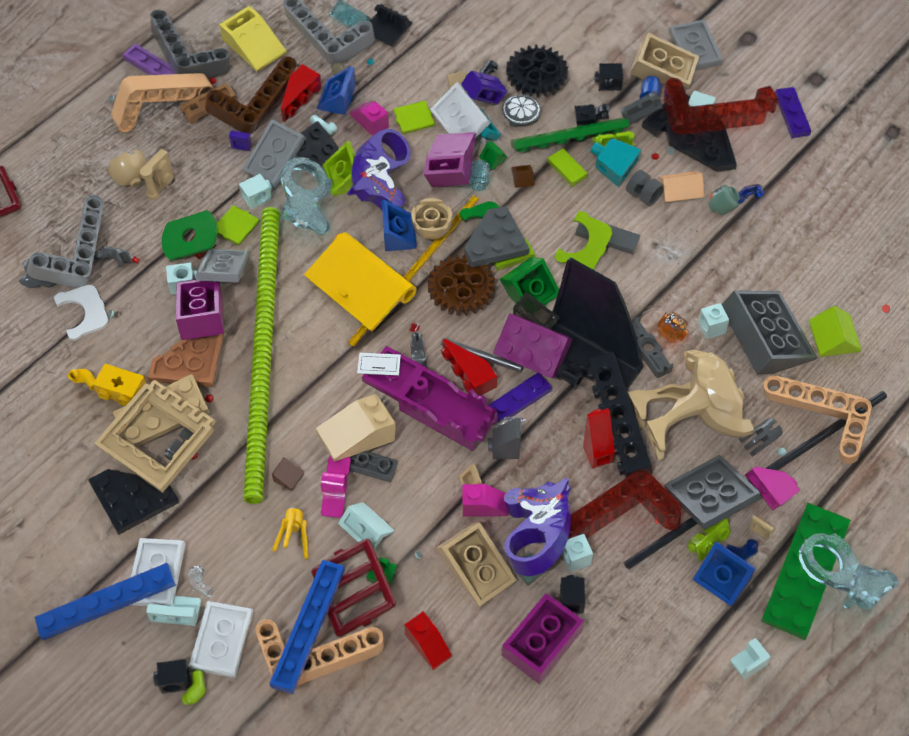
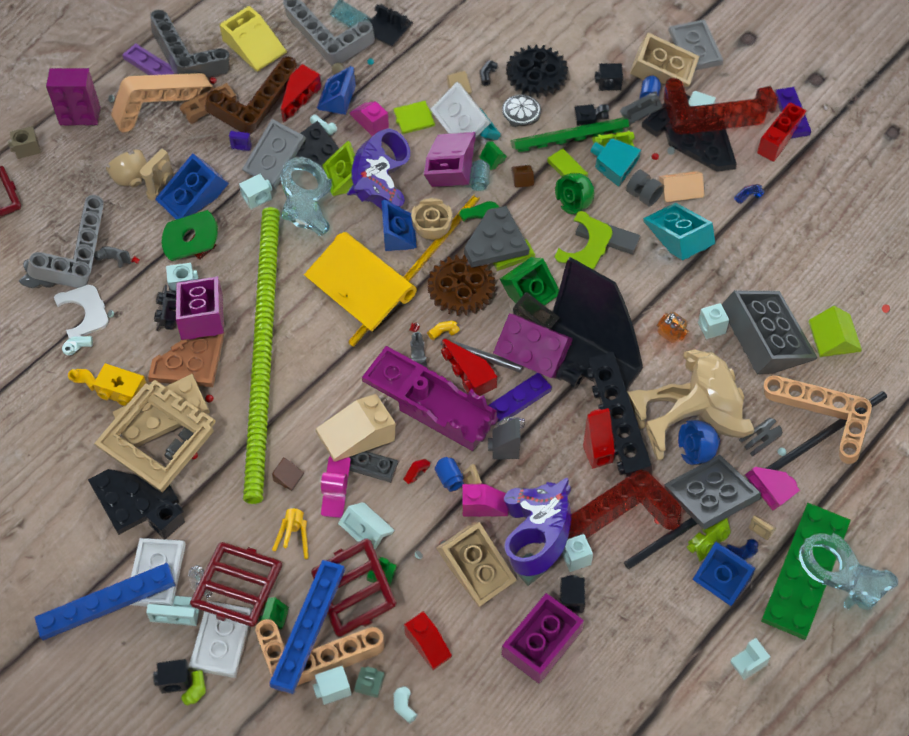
(24, 142): none -> dark tan brick
(73, 96): none -> magenta brick
(75, 343): none -> light aqua arm
(164, 316): none -> black hinge
(166, 527): none -> black brick
(191, 188): none -> blue slope
(215, 565): none -> dark red bar
(223, 265): light grey tile -> none
(236, 225): lime piece -> none
(275, 611): none -> green tile
(332, 685): none -> light aqua brick
(369, 681): none -> sand green tile
(378, 364): white sticker -> none
(401, 706): none -> light aqua arm
(415, 469): none -> red tile
(442, 327): none -> yellow arm
(449, 474): none -> blue brick
(484, 87): dark purple brick -> none
(574, 192): none -> green cylinder
(654, 359): dark grey piece -> none
(681, 230): none -> teal slope
(699, 441): none -> blue cylinder
(724, 199): sand green head -> none
(780, 132): none -> red slope

